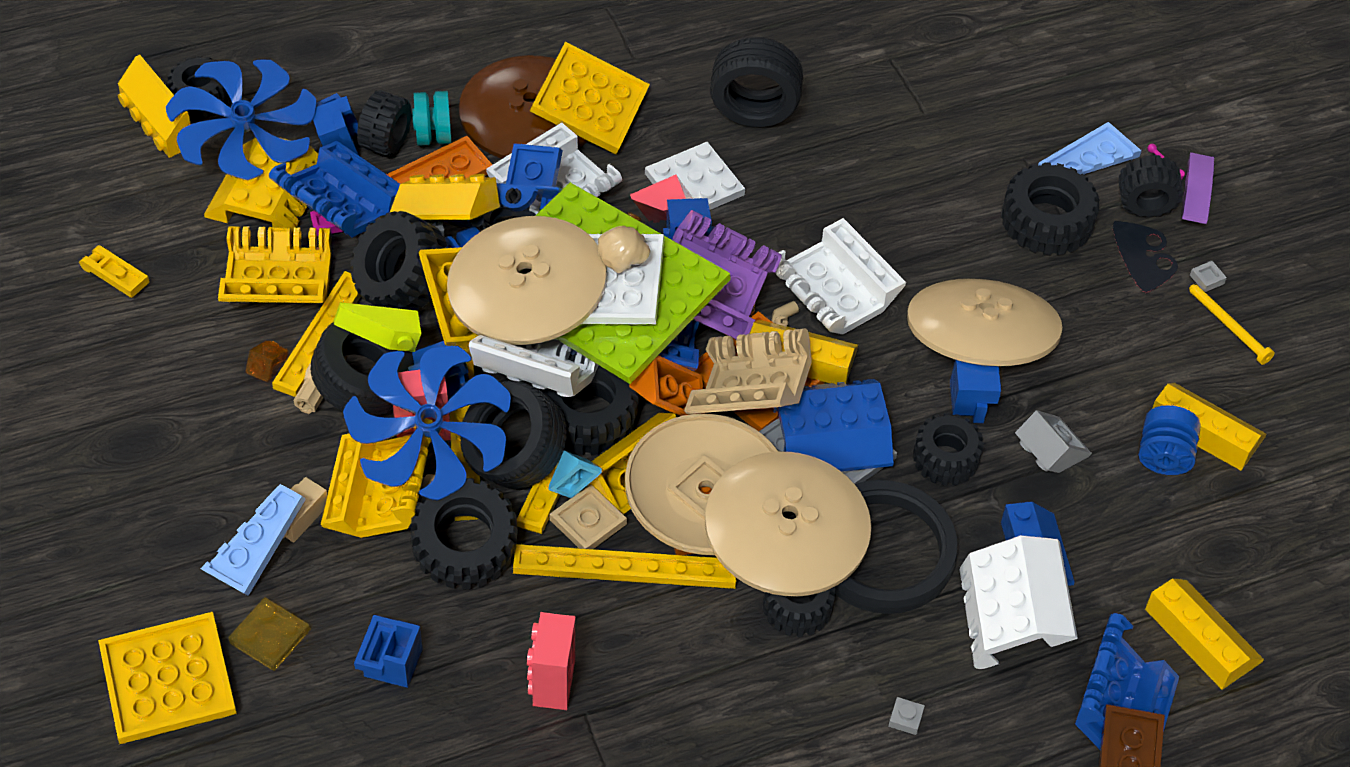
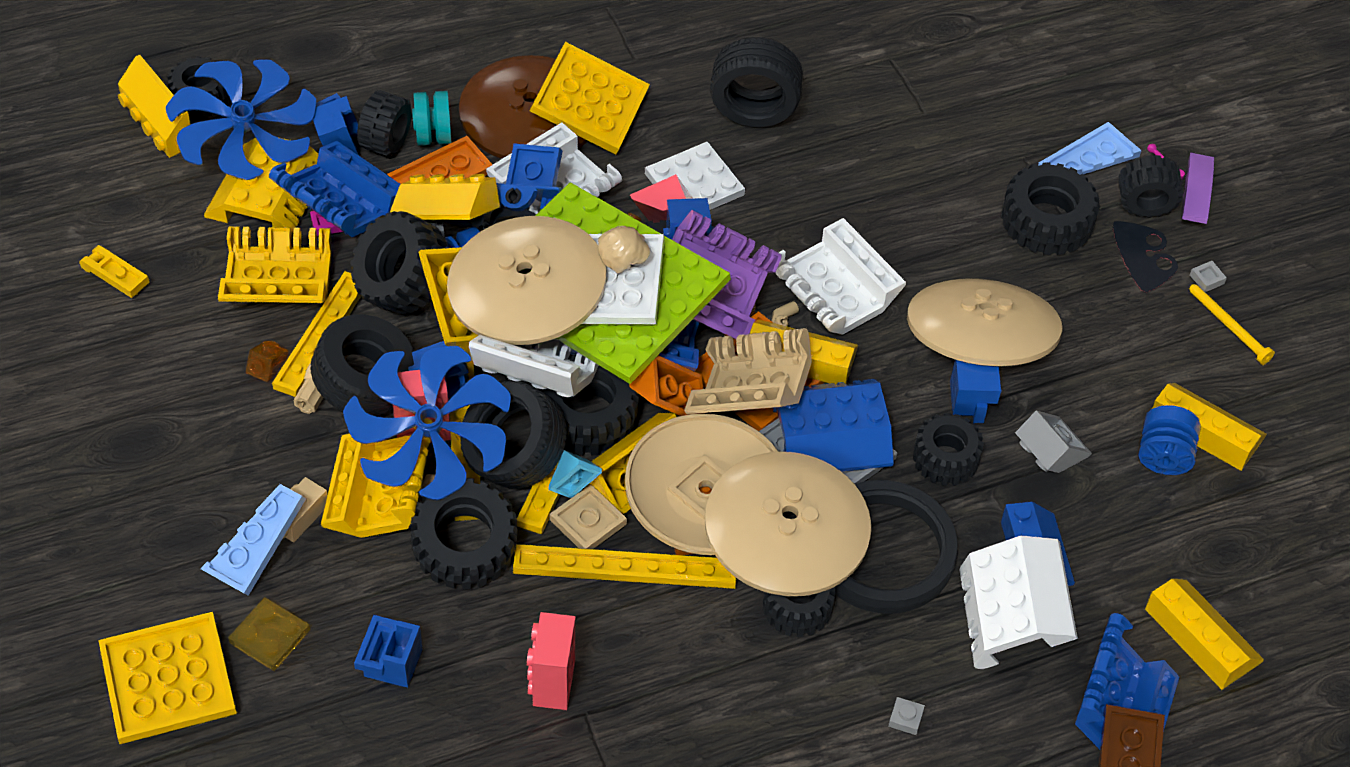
(382, 325): neon yellow slope -> none

